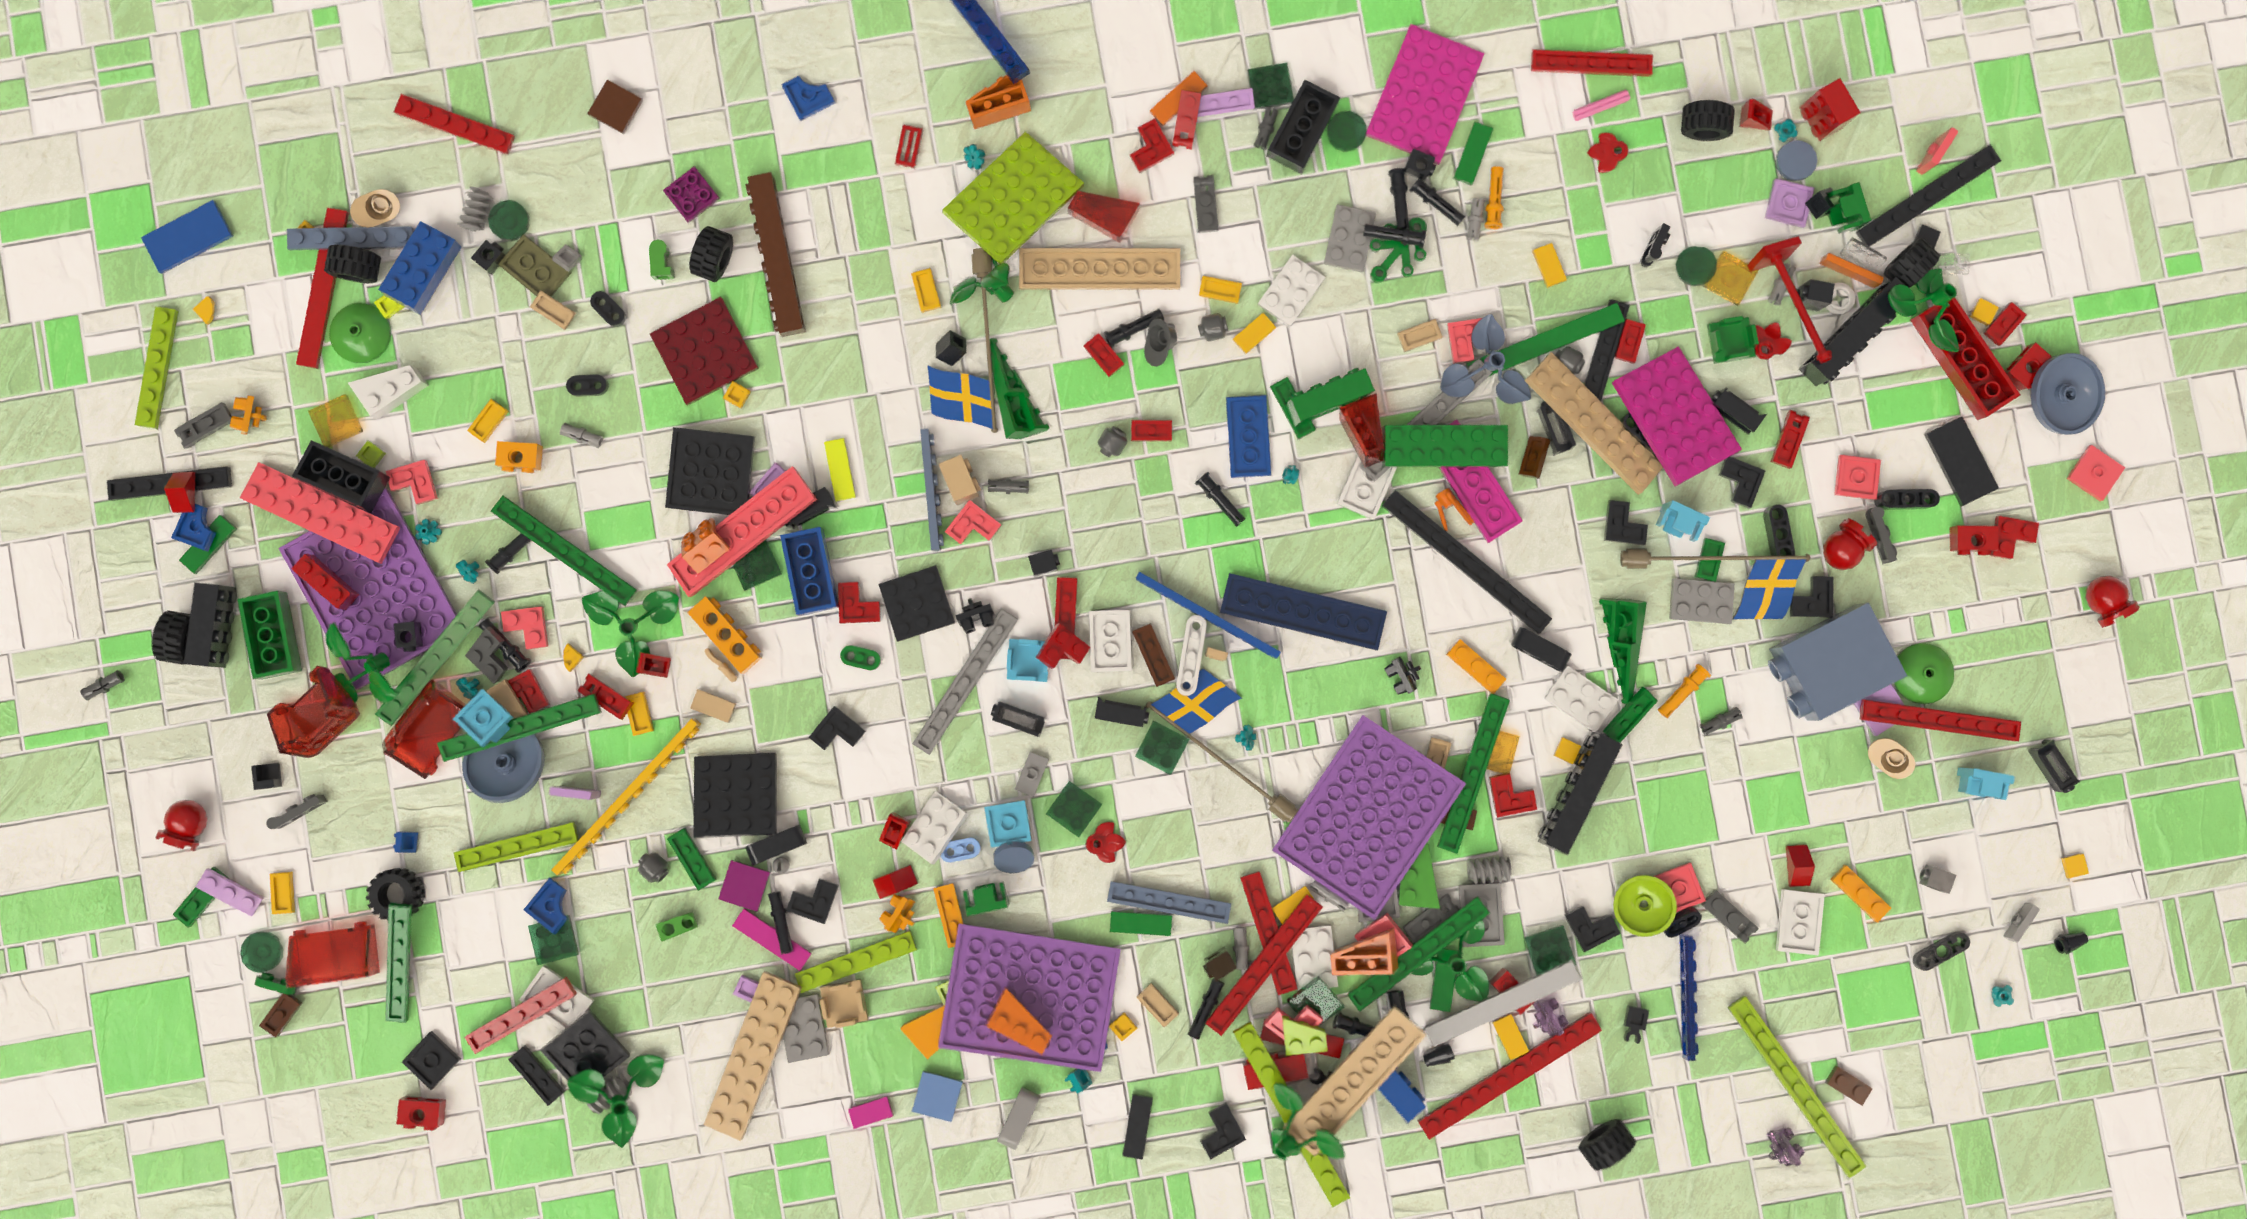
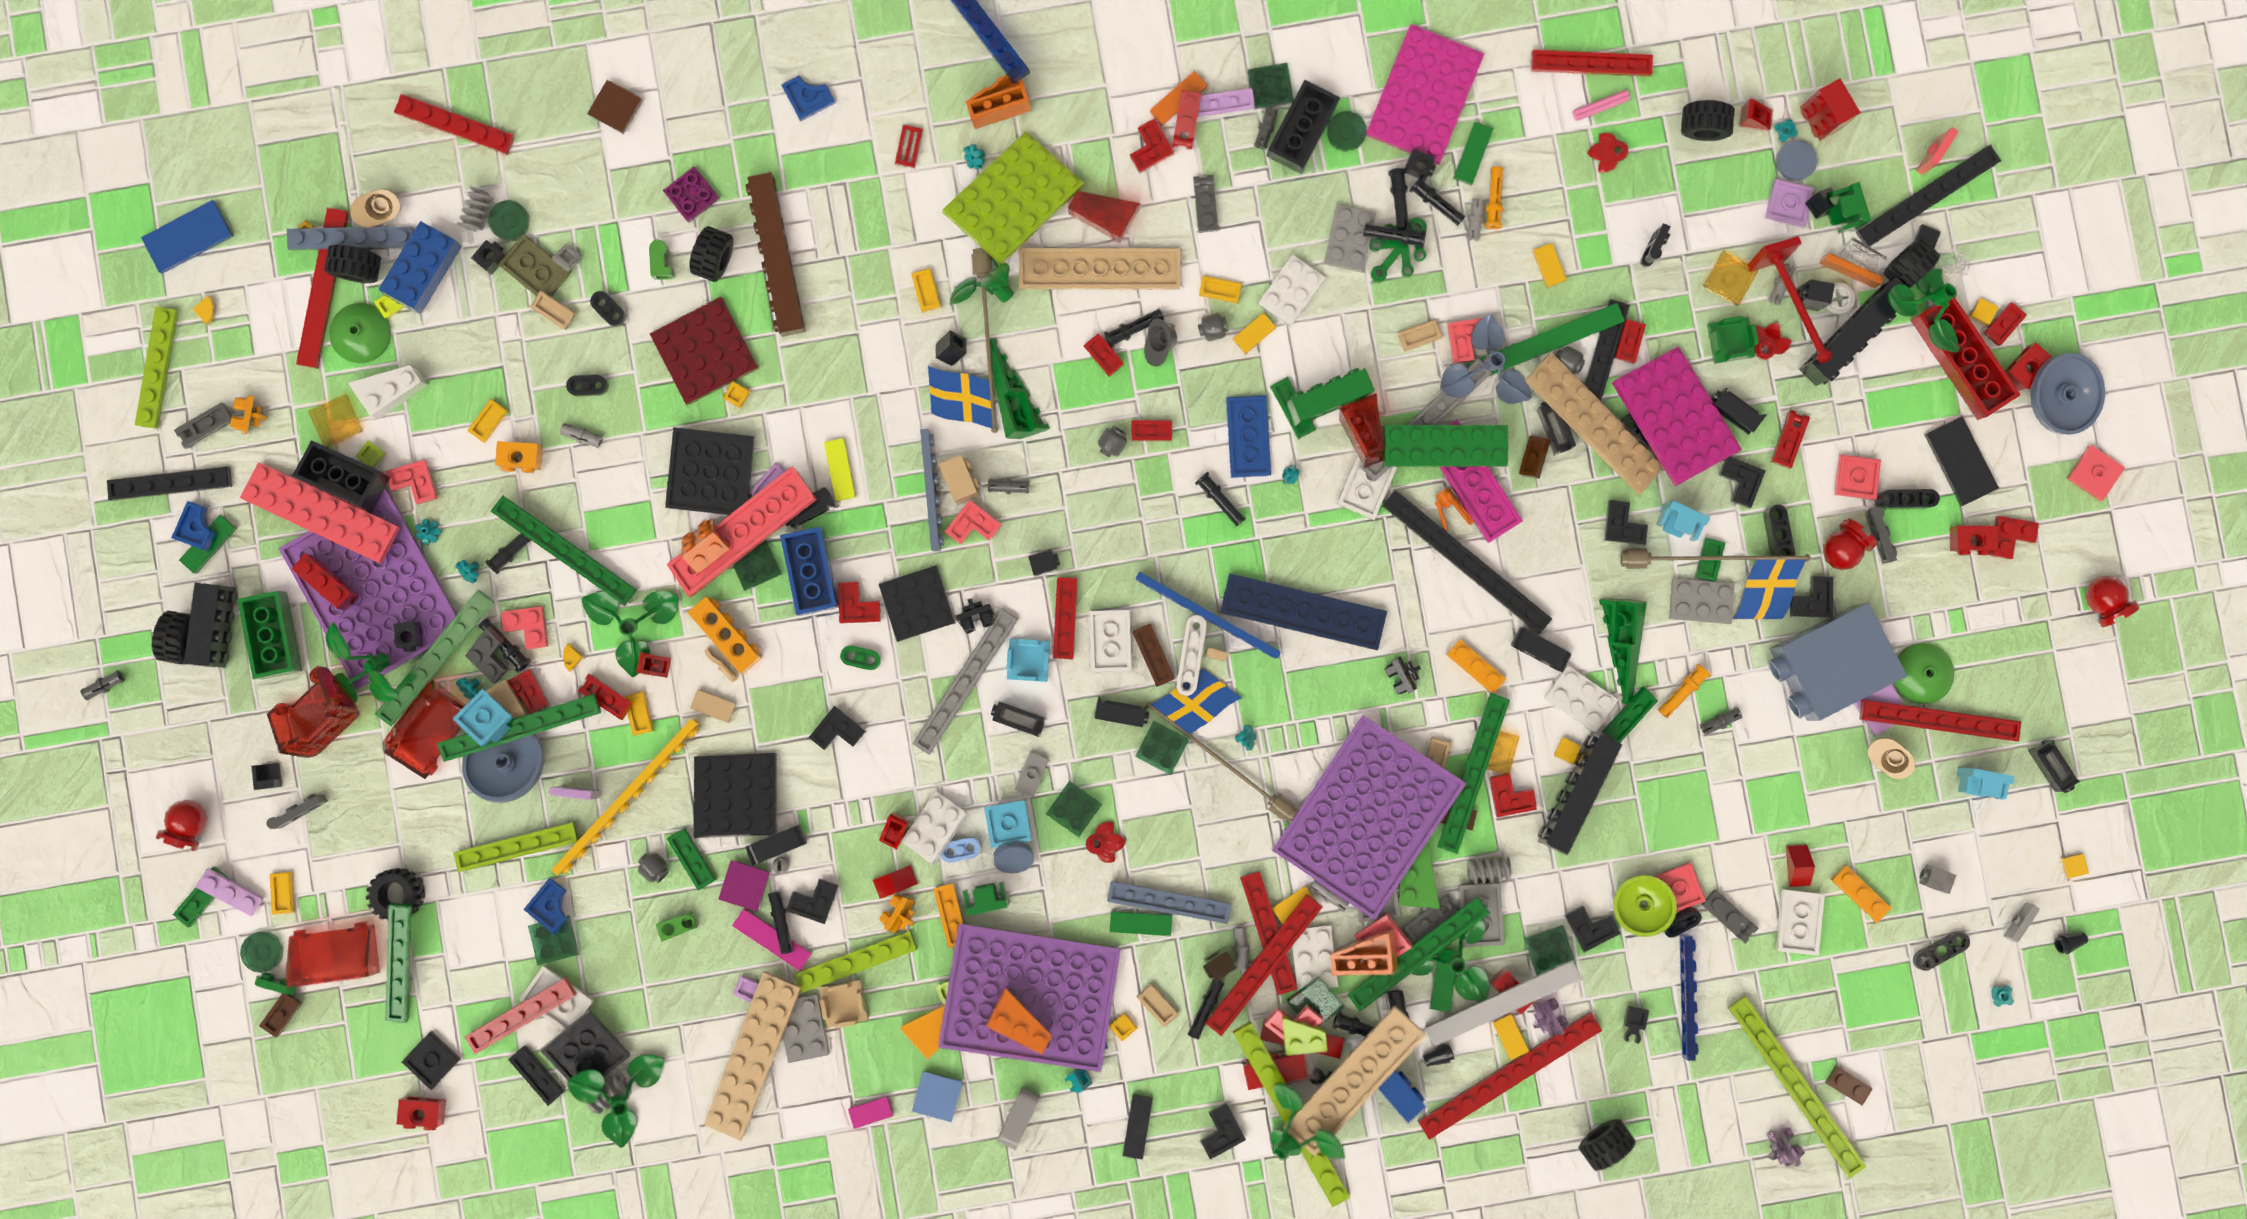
(181, 492): red slope -> none
(405, 842): blue tile -> none
(1062, 642): red plate -> none
(1696, 266): clear green tile -> none

